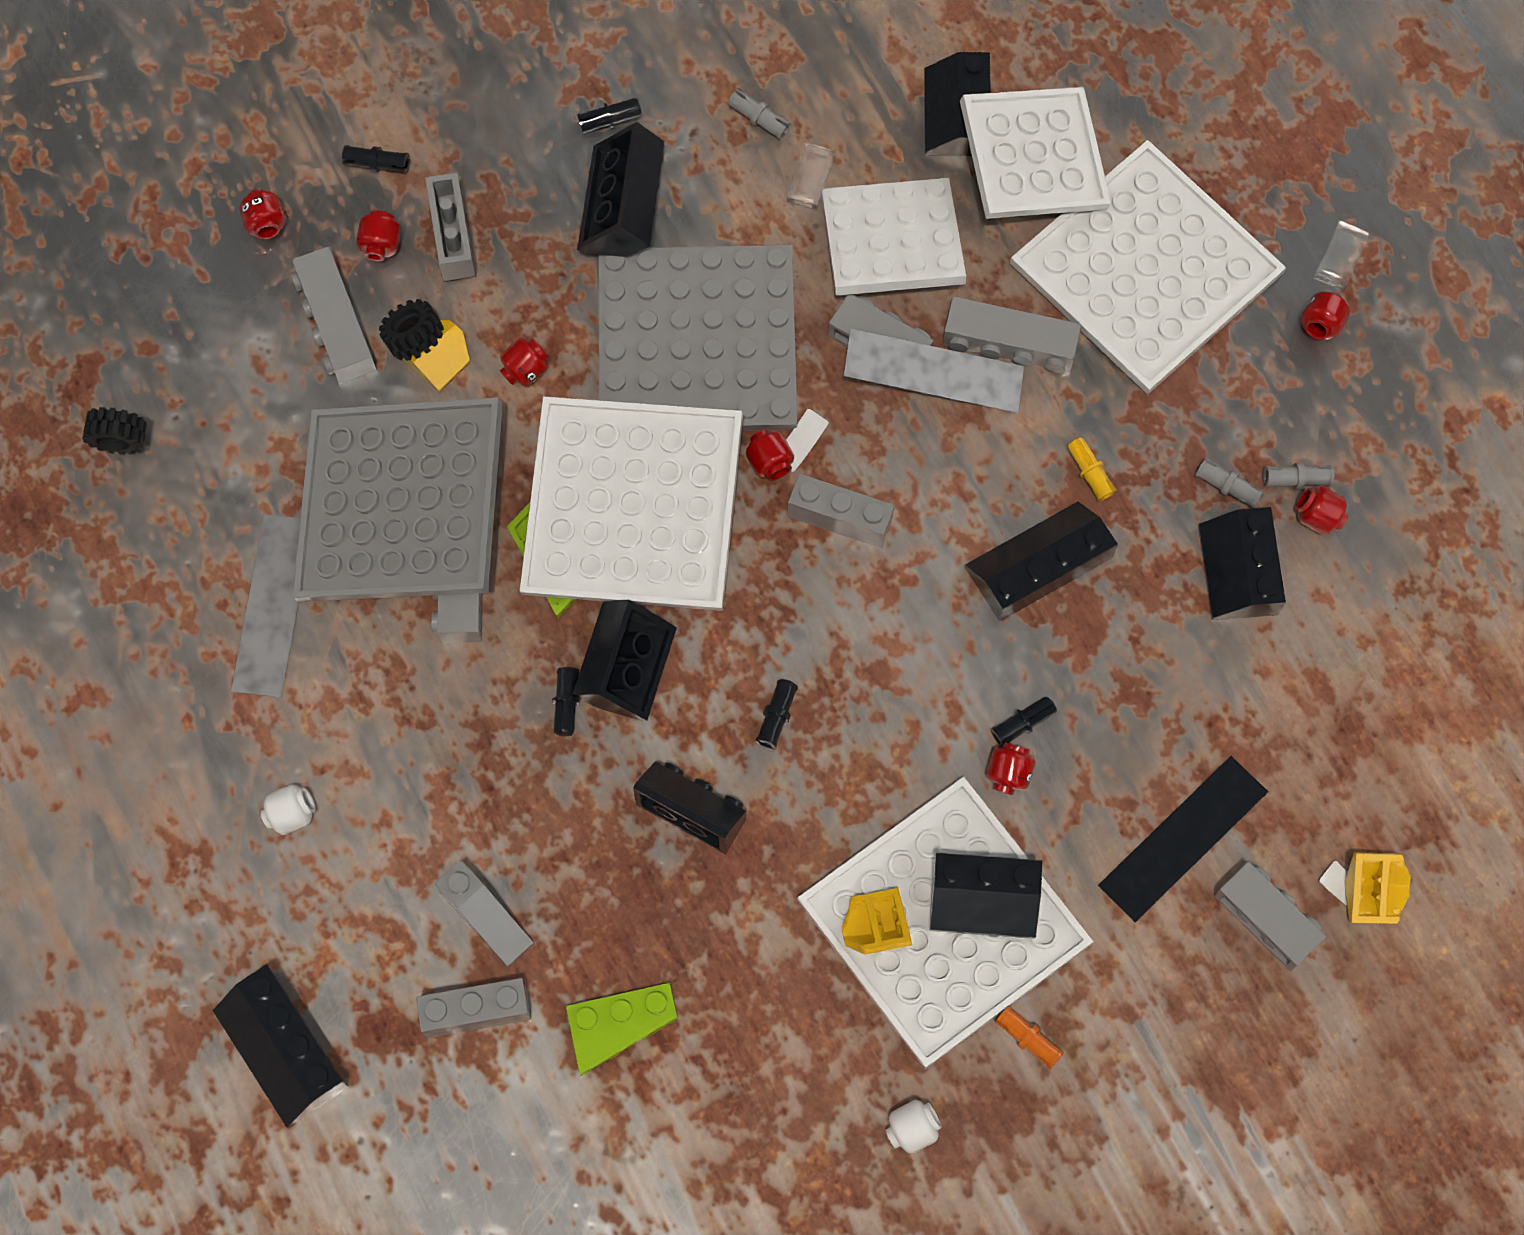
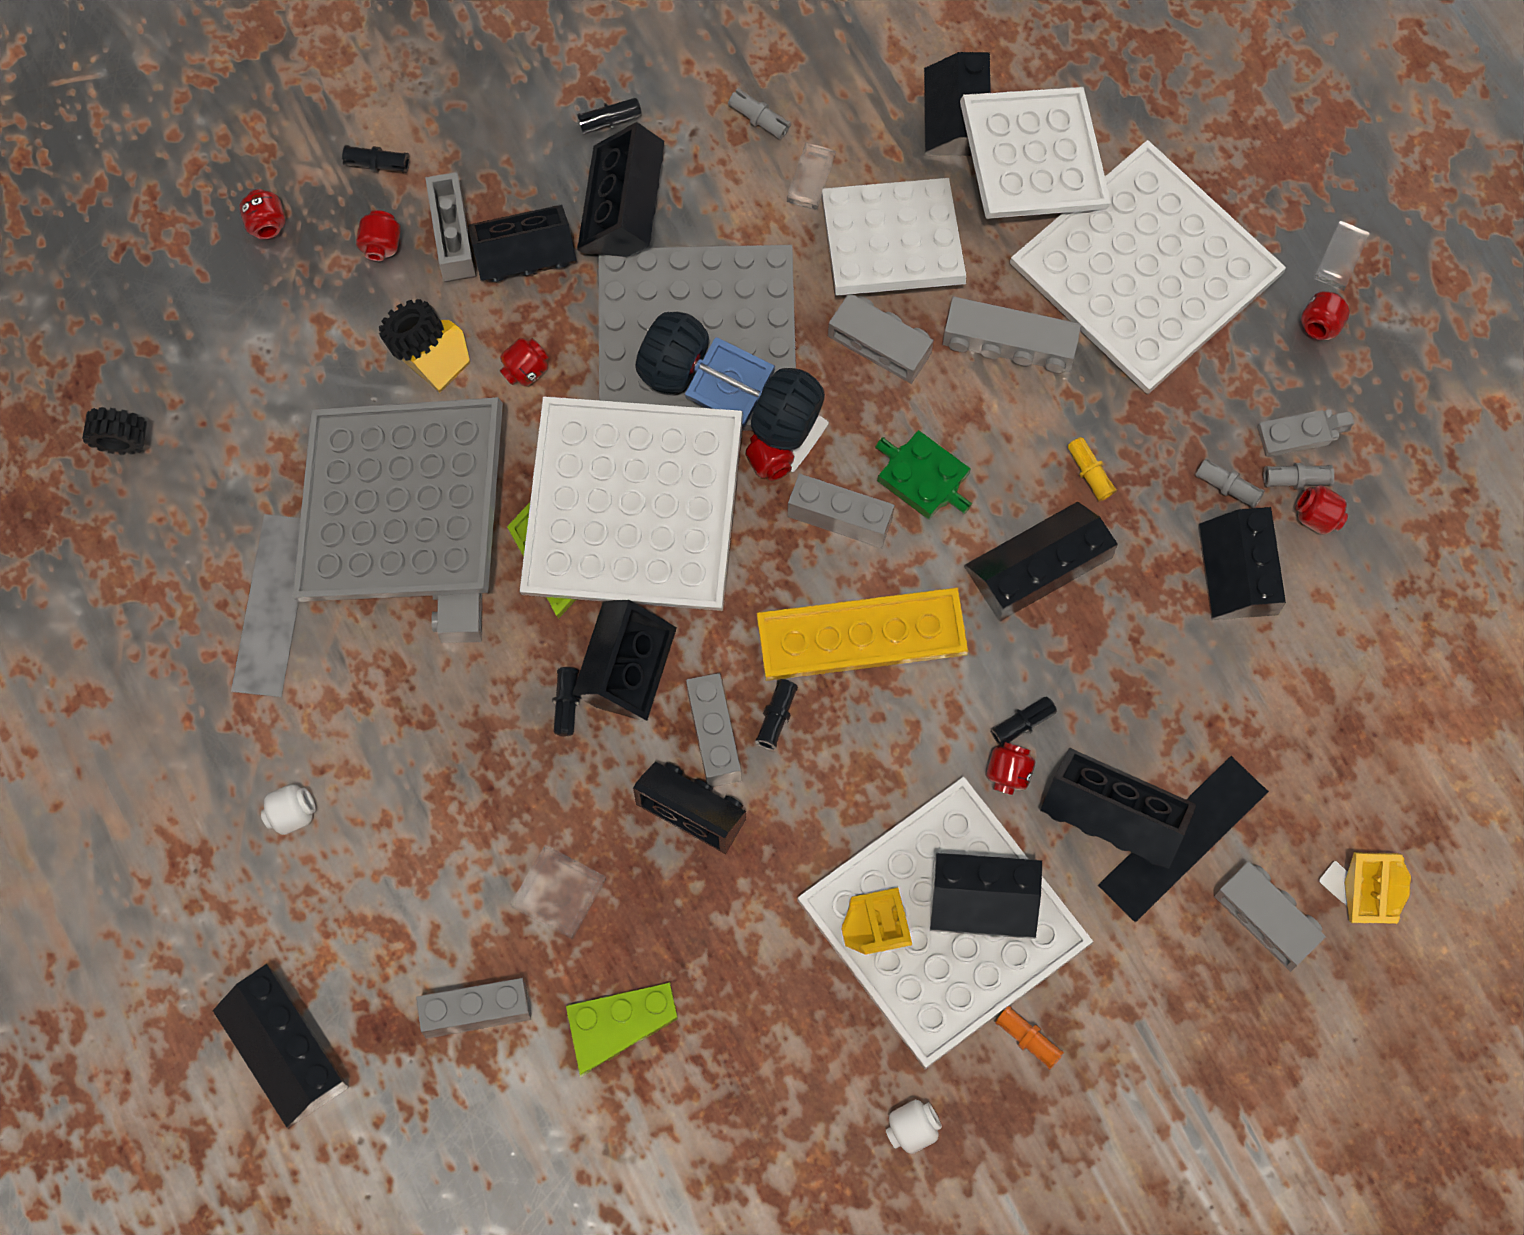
(334, 315): light grey brick -> none
(483, 913): light grey slope -> none
(522, 243): none -> black slope
(558, 892): none -> clear tile
(713, 730): none -> light grey brick
(729, 380): none -> black plate
(862, 634): none -> yellow plate
(923, 475): none -> green plate
(933, 370): flat silver sticker -> none
(1118, 808): none -> black slope
(1303, 431): none -> light grey hinge

